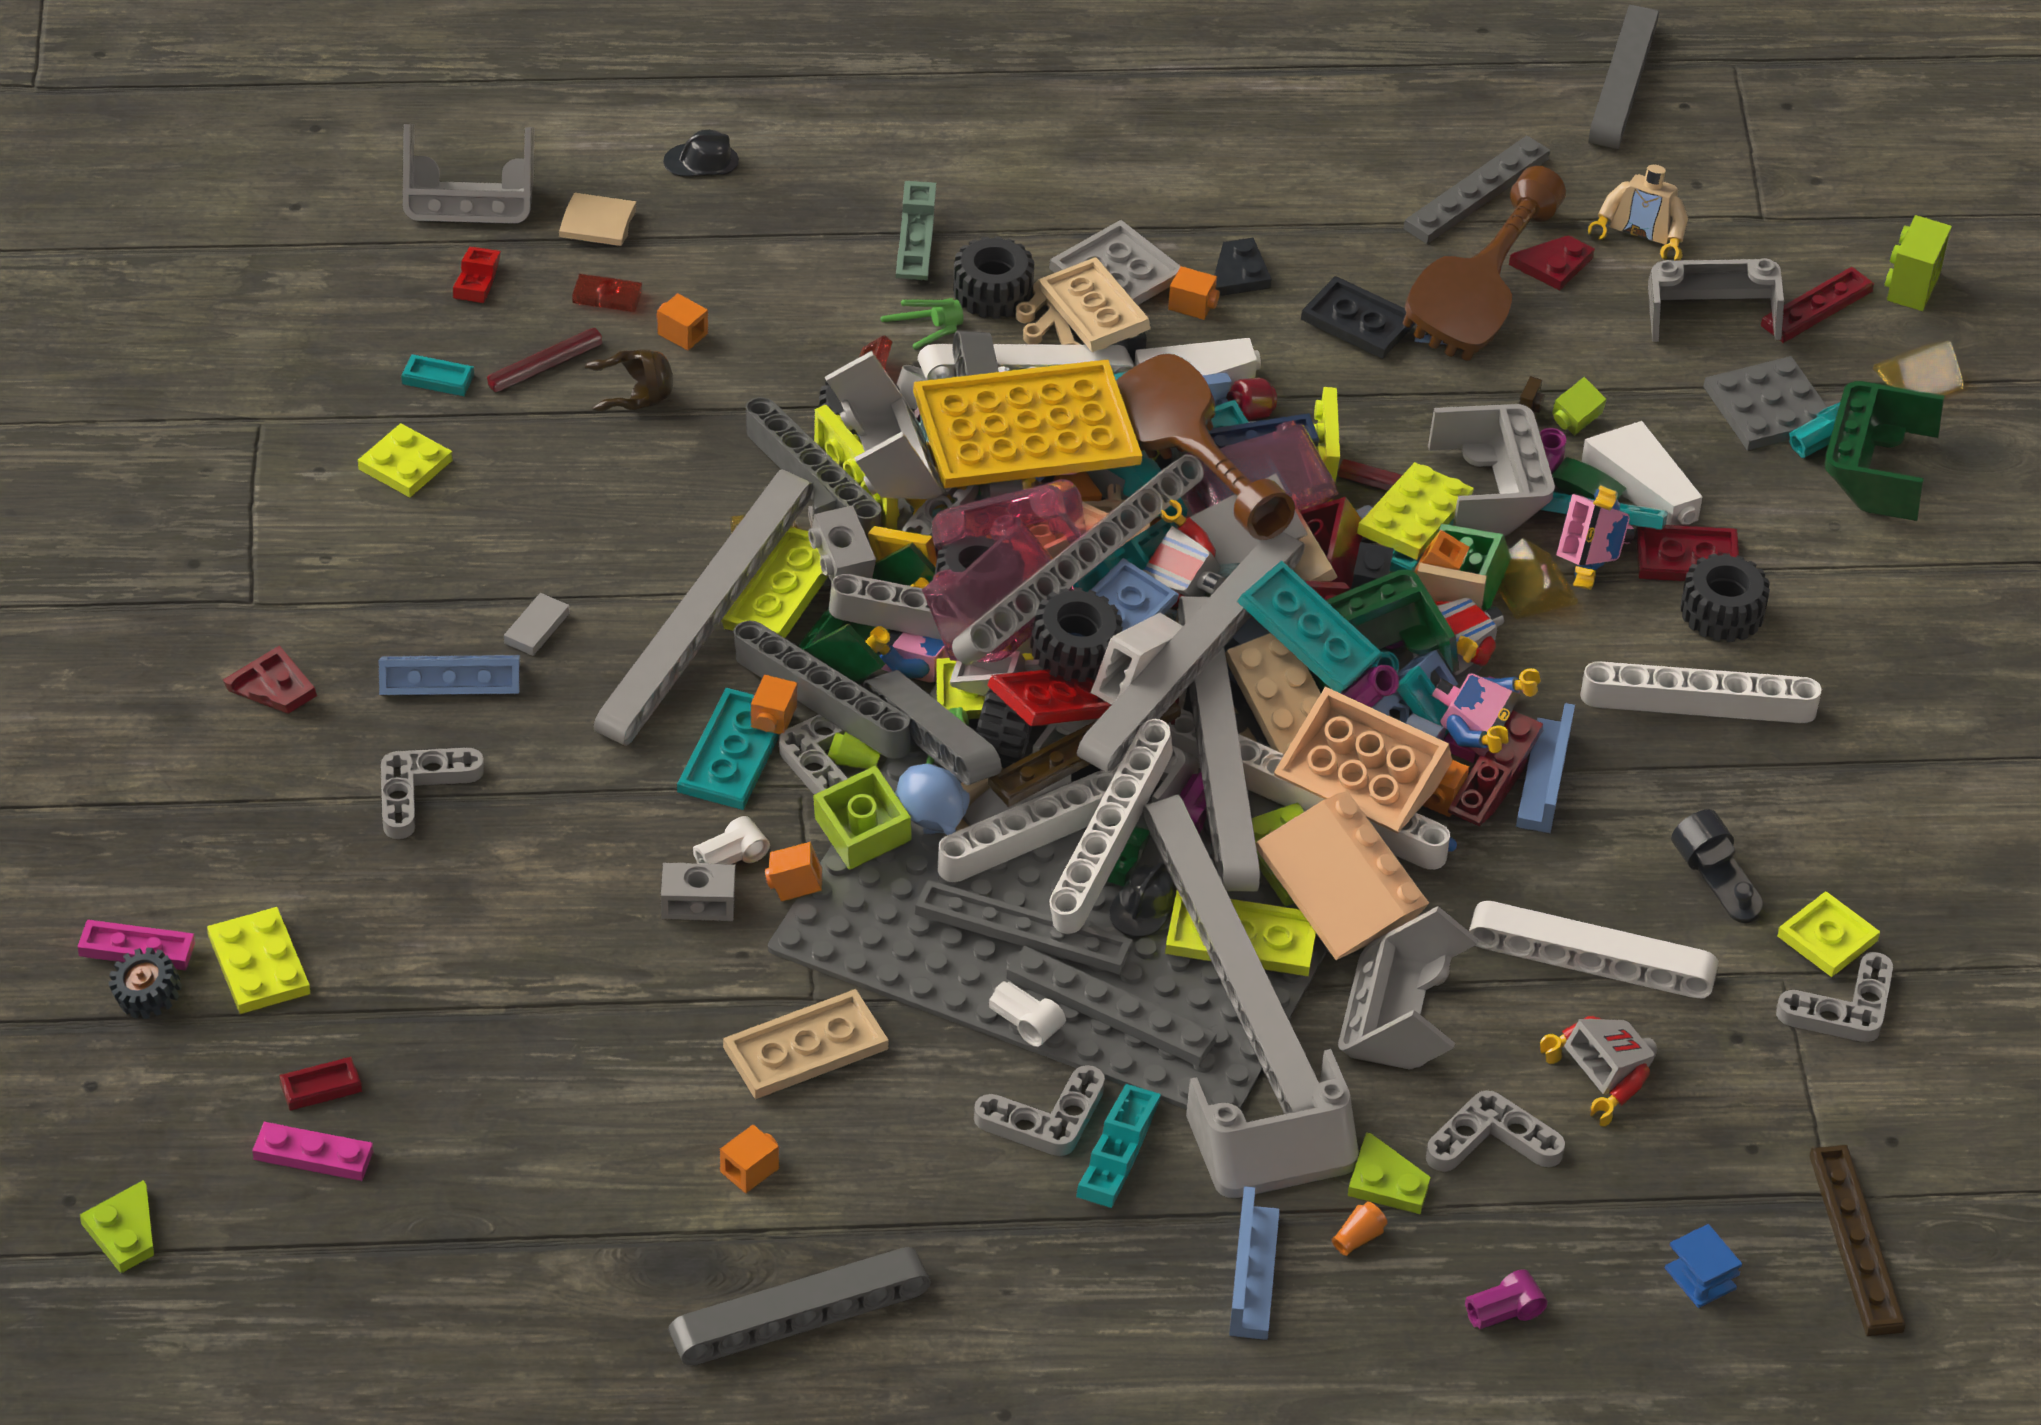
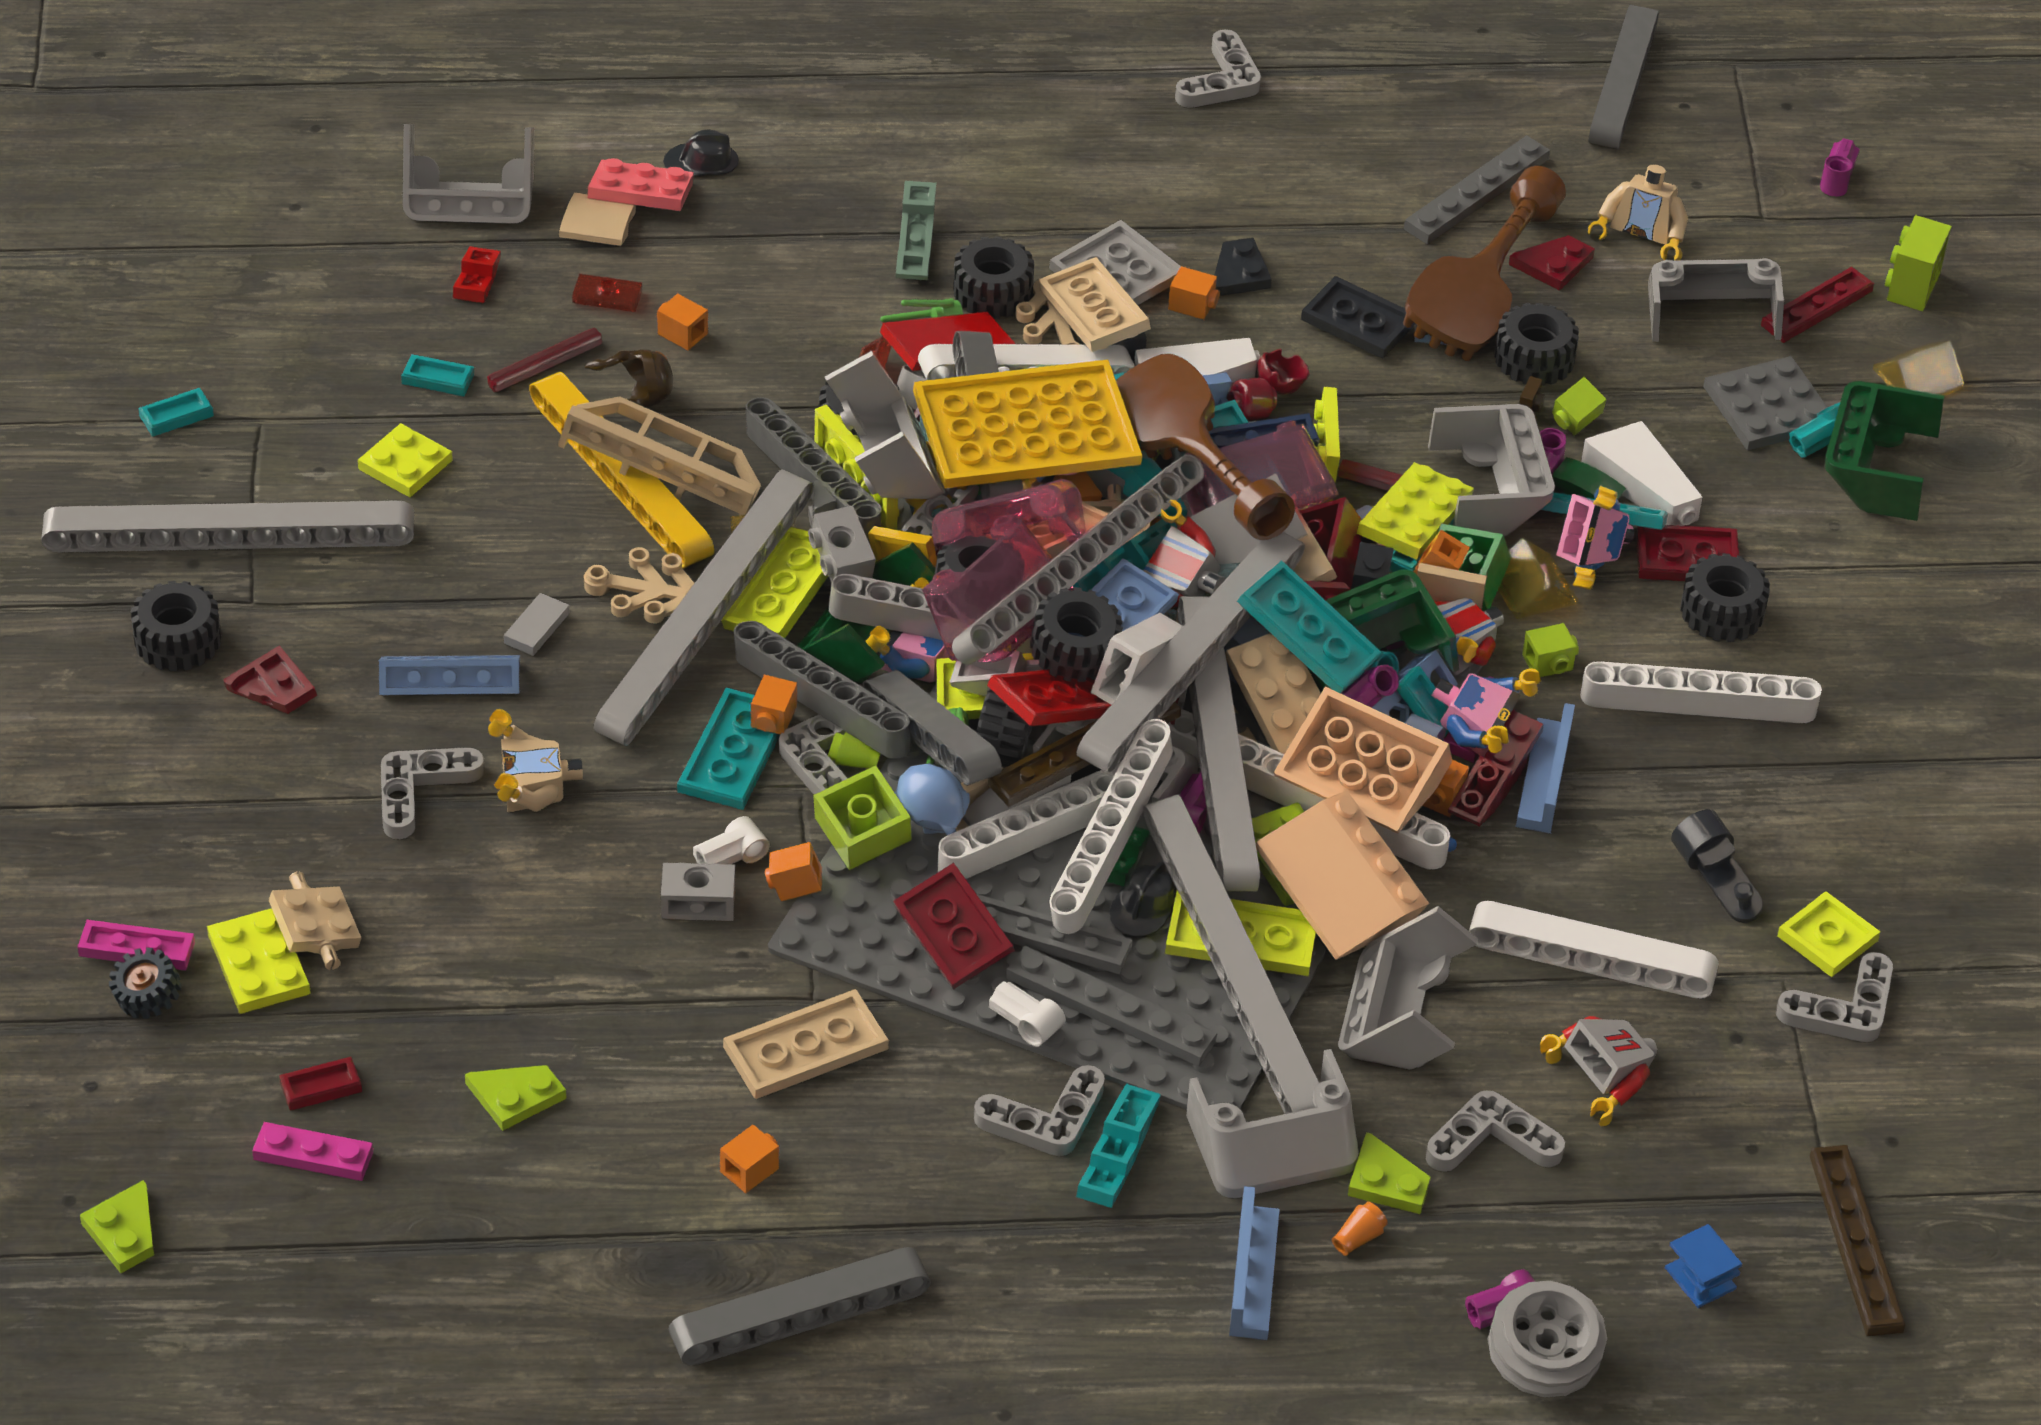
(176, 412): none -> teal tile
(176, 625): none -> black tyre
(228, 526): none -> light grey beam
(315, 919): none -> tan plate
(515, 1092): none -> lime wing
(531, 767): none -> torso
(599, 582): none -> tan plant
(637, 490): none -> yellow beam
(640, 184): none -> coral plate
(661, 461): none -> tan plate
(912, 336): none -> red tile
(953, 926): none -> dark red plate
(1198, 91): none -> light grey beam
(1282, 372): none -> dark red hair
(1520, 1353): none -> light grey wheel
(1536, 343): none -> black tyre
(1550, 649): none -> lime brick
(1839, 168): none -> magenta piece

